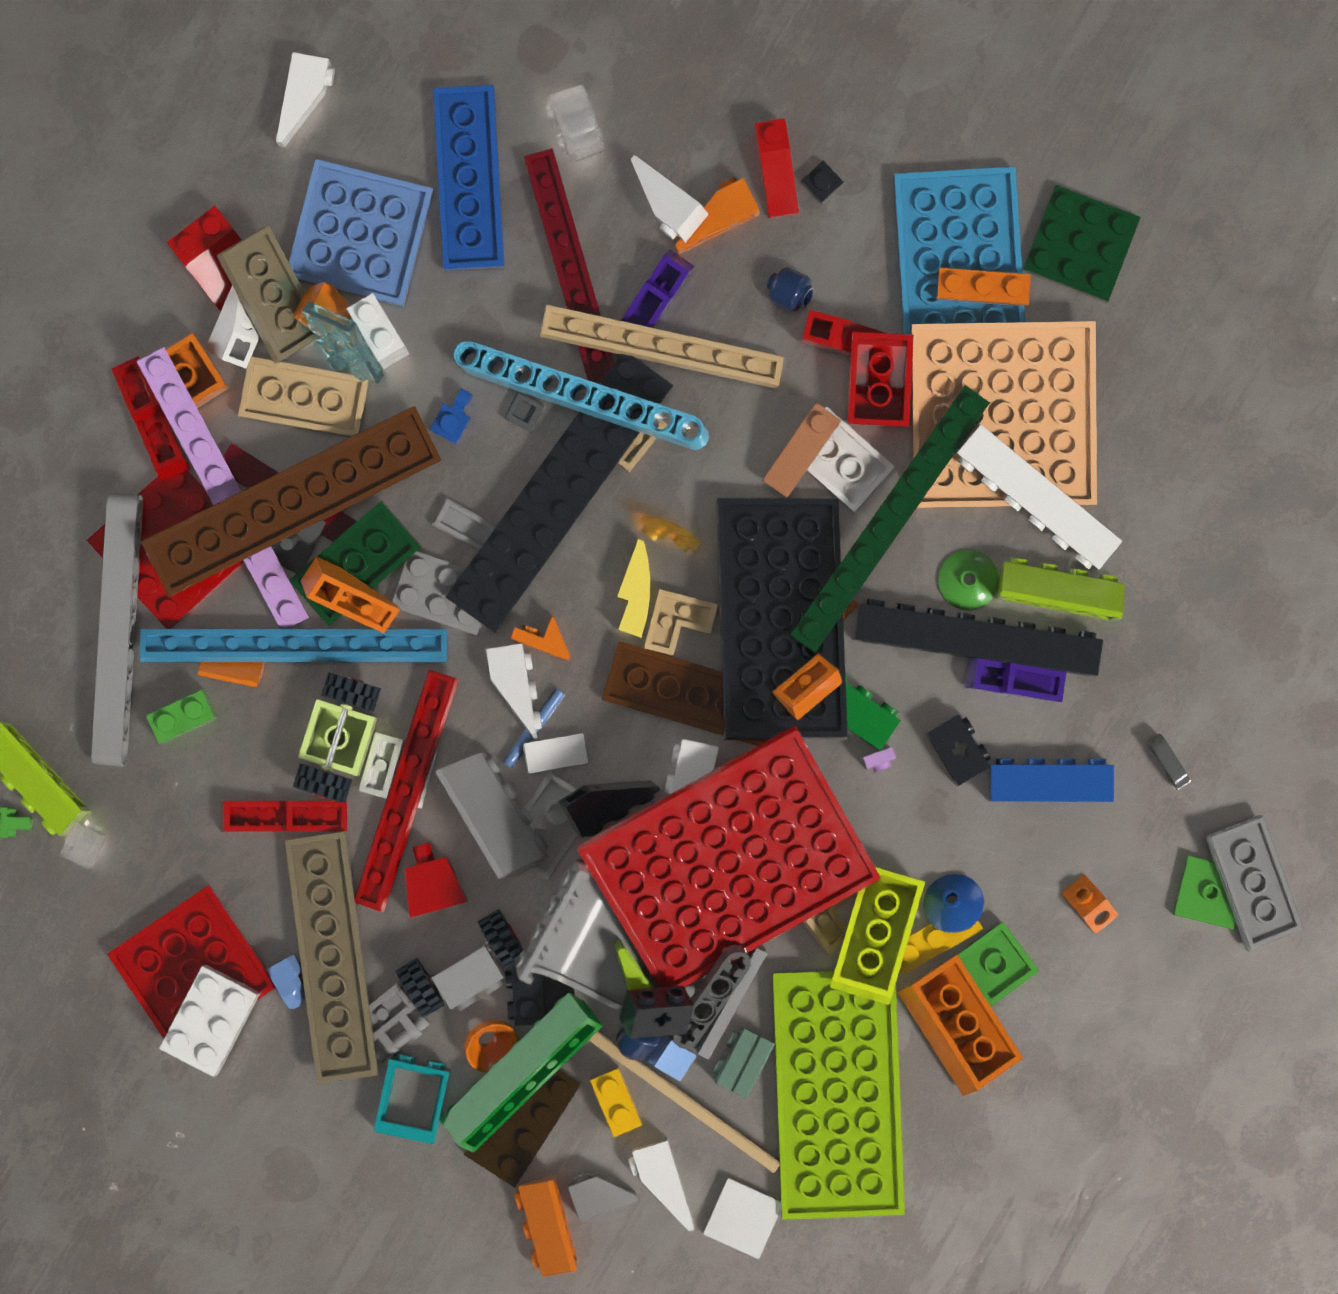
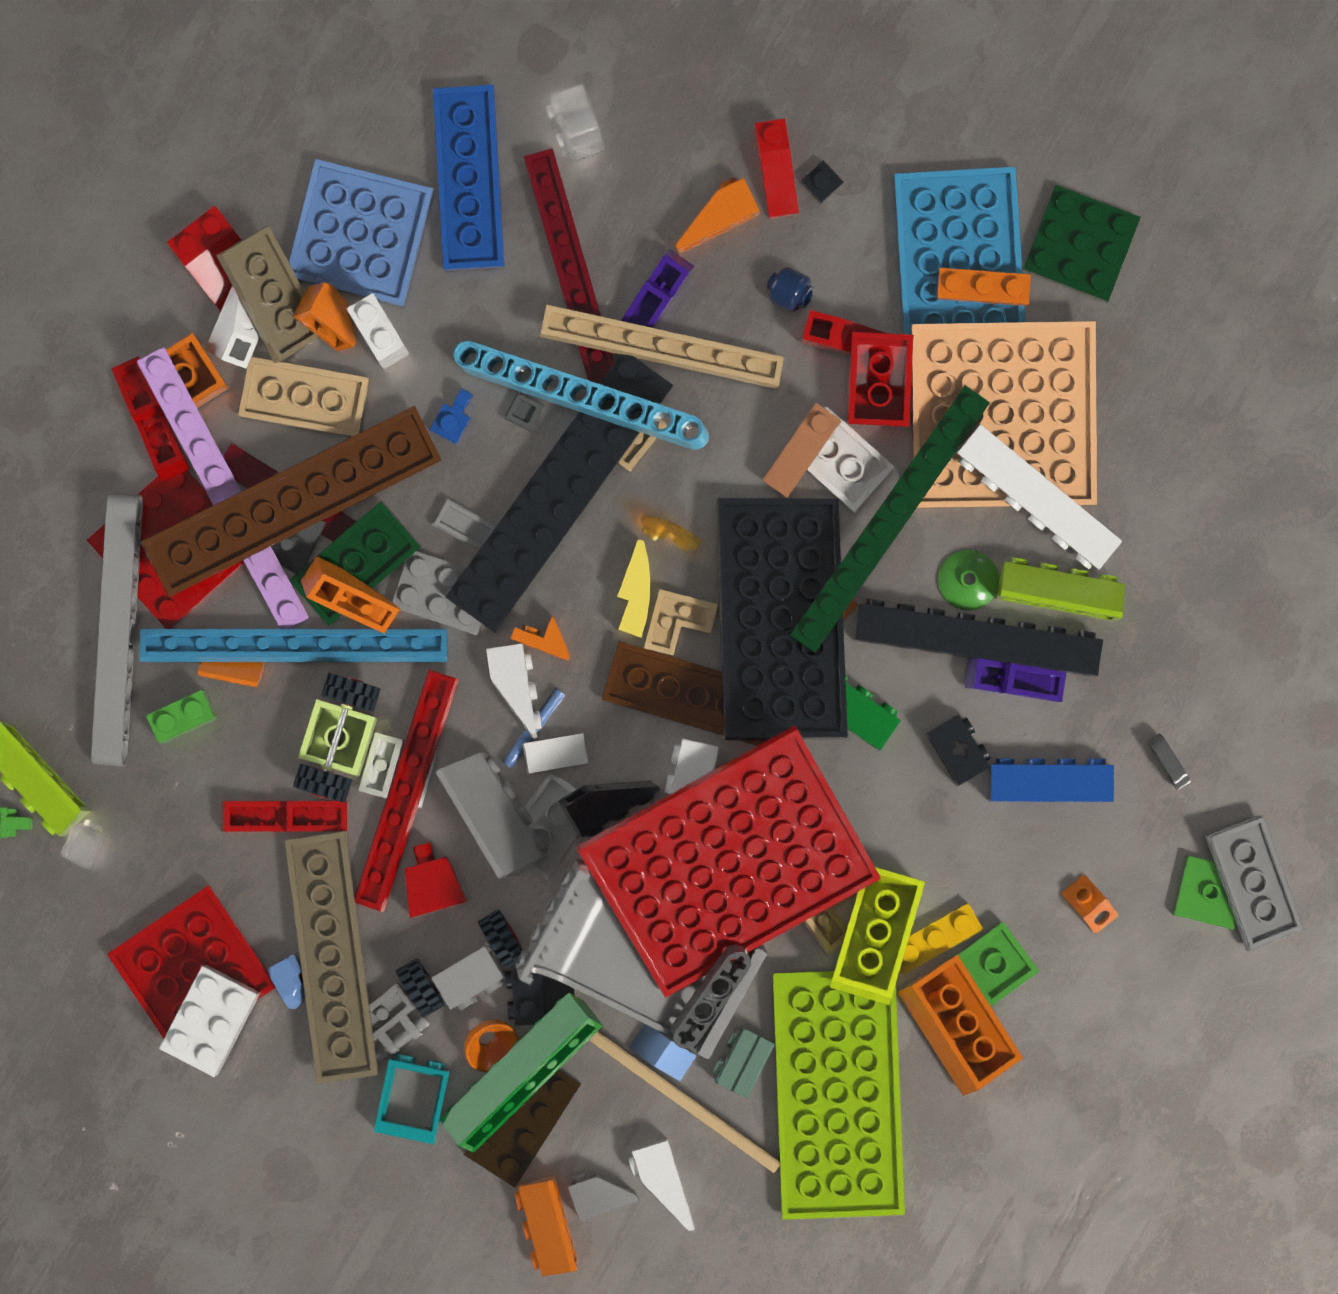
(304, 90): white slope -> none
(342, 343): clear light blue plate -> none
(616, 1101): yellow brick -> none
(633, 974): lime slope -> none
(636, 1047): dark blue head -> none
(656, 1011): black brick -> none
(671, 205): white slope -> none
(743, 1218): white tile -> none
(808, 686): orange slope -> none
(879, 760): lavender plate -> none
(958, 915): blue dish -> none

